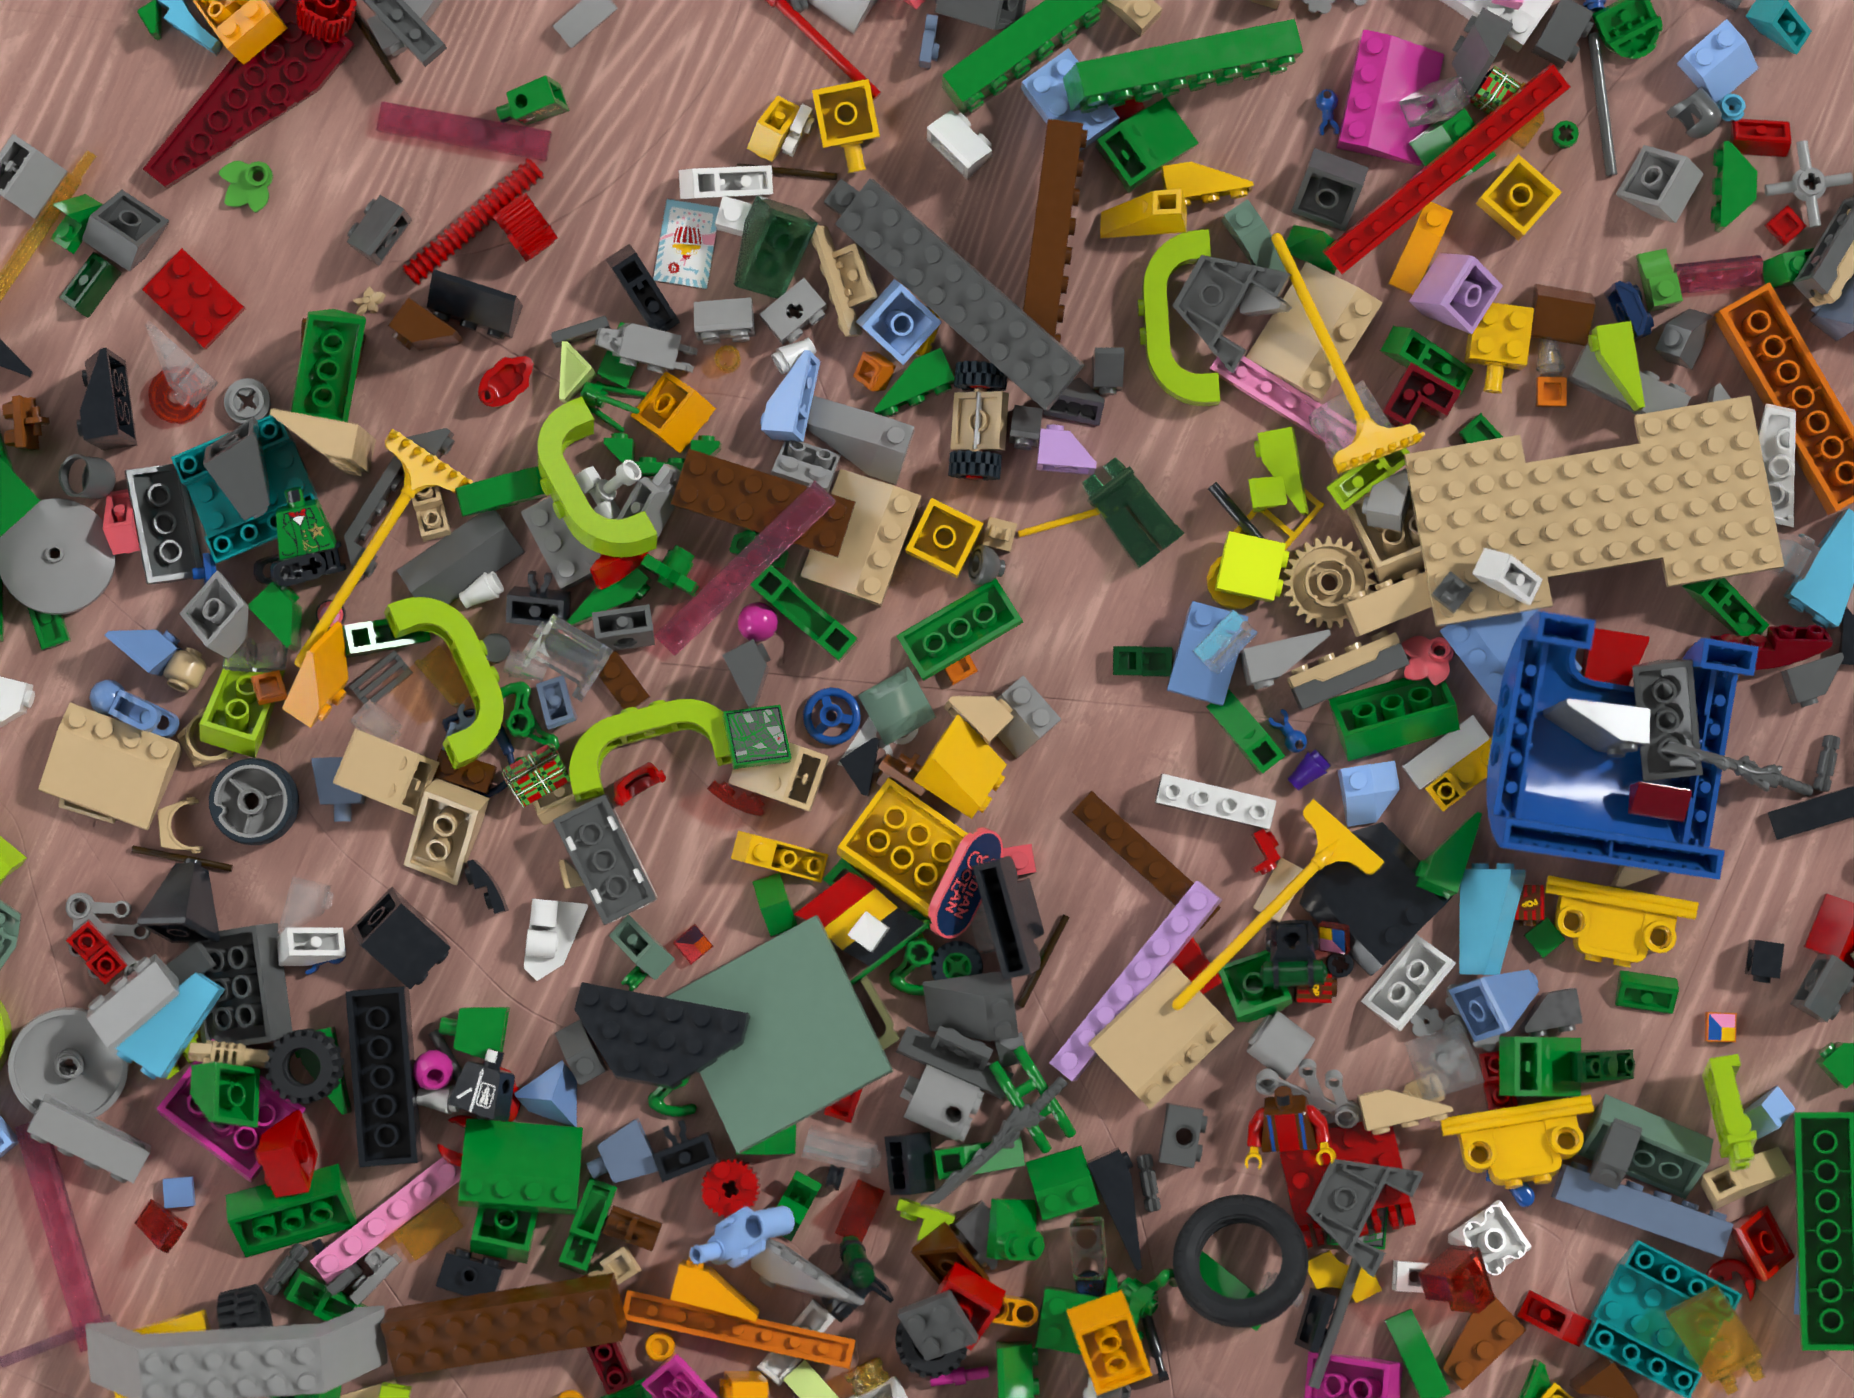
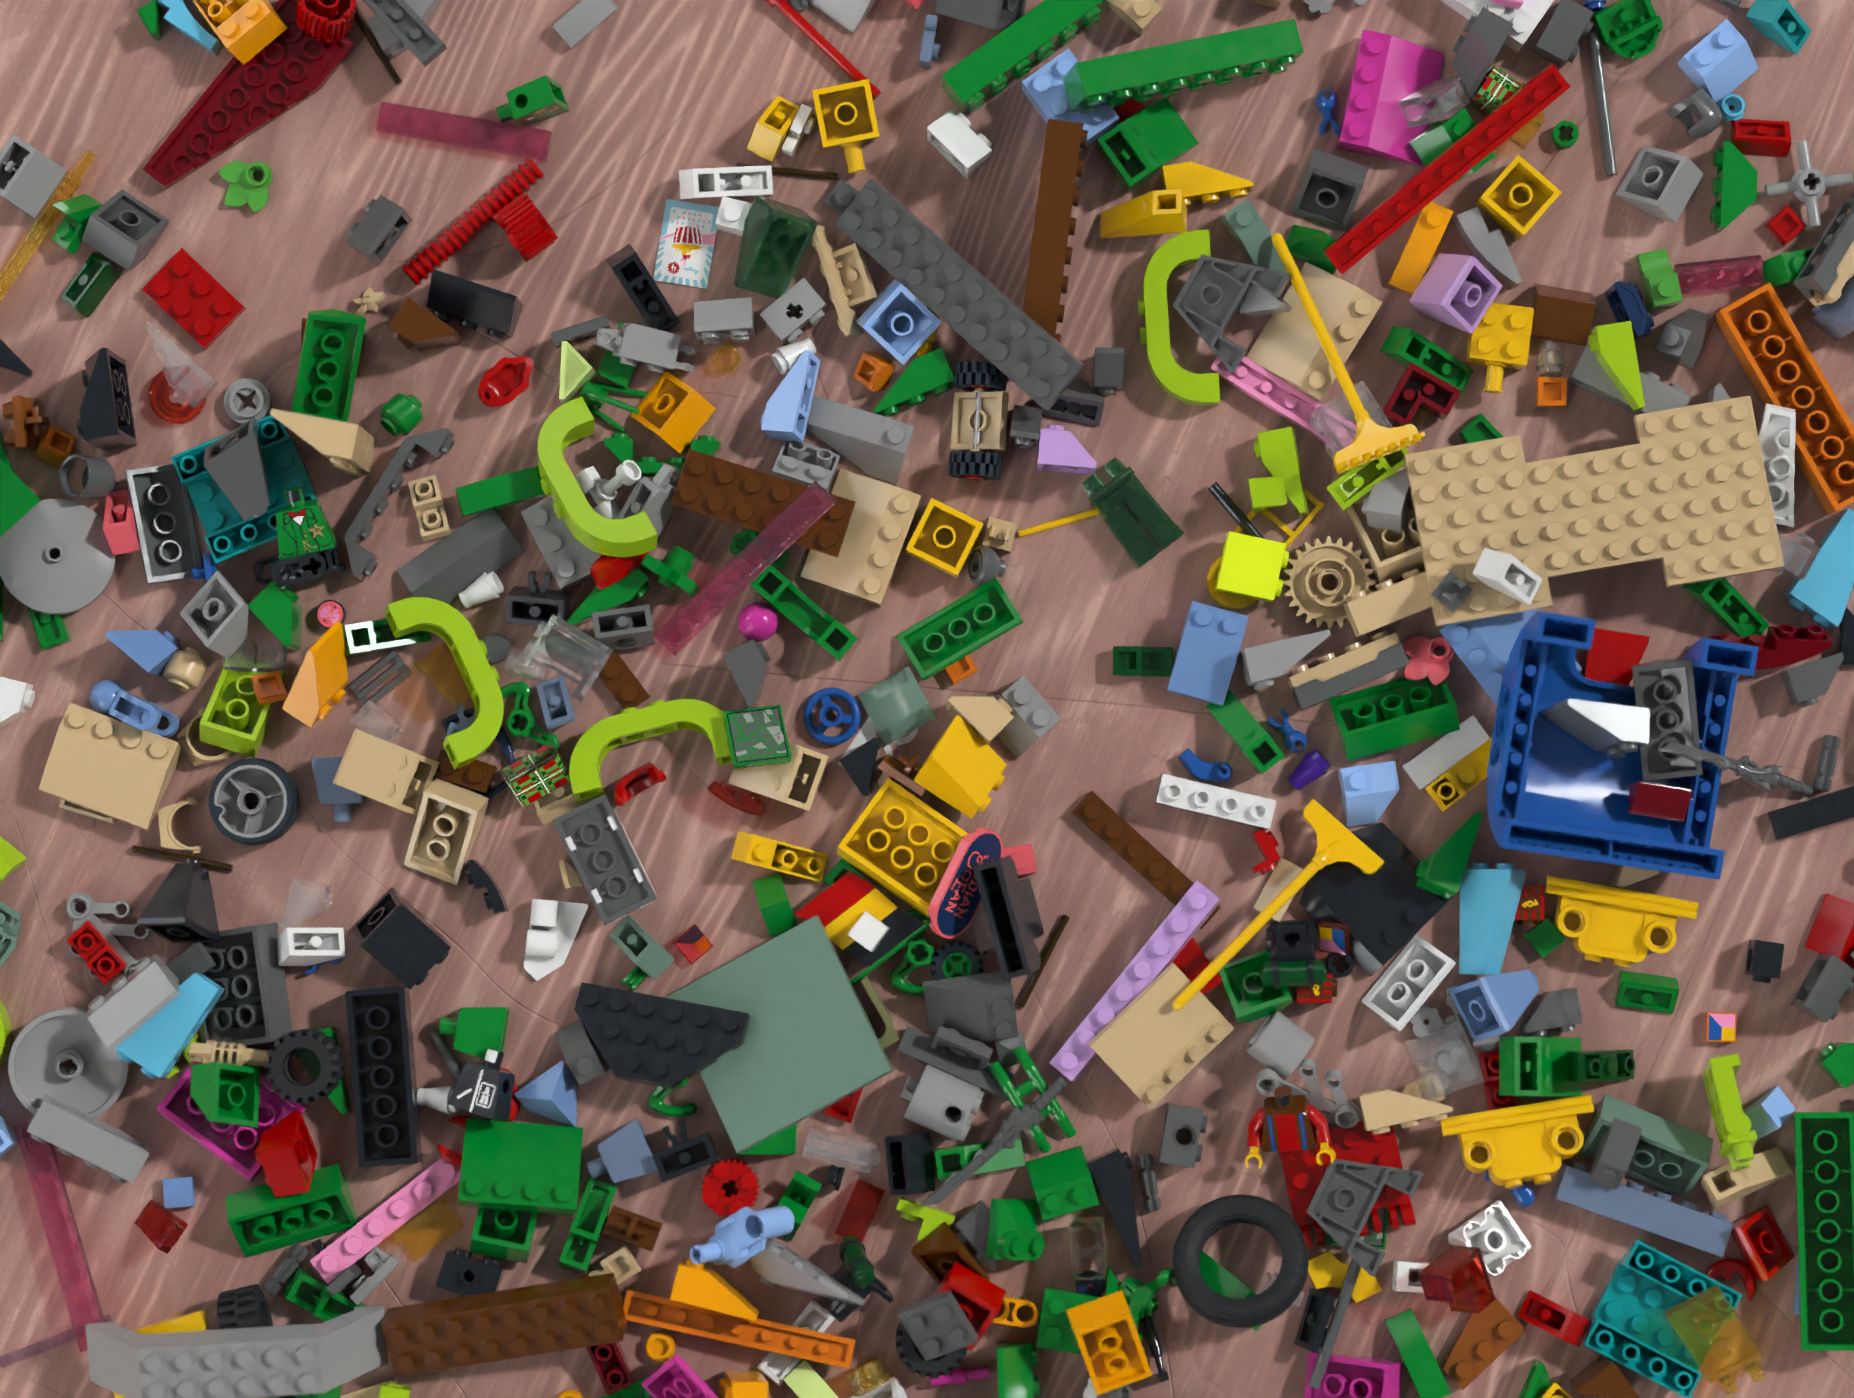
(55, 446): none -> orange slope
(401, 414): none -> green head
(421, 472): yellow piece -> none
(433, 1070): dark pink piece -> none
(1205, 771): none -> blue arm
(1225, 642): clear slope -> none
(1487, 247): none -> light grey slope

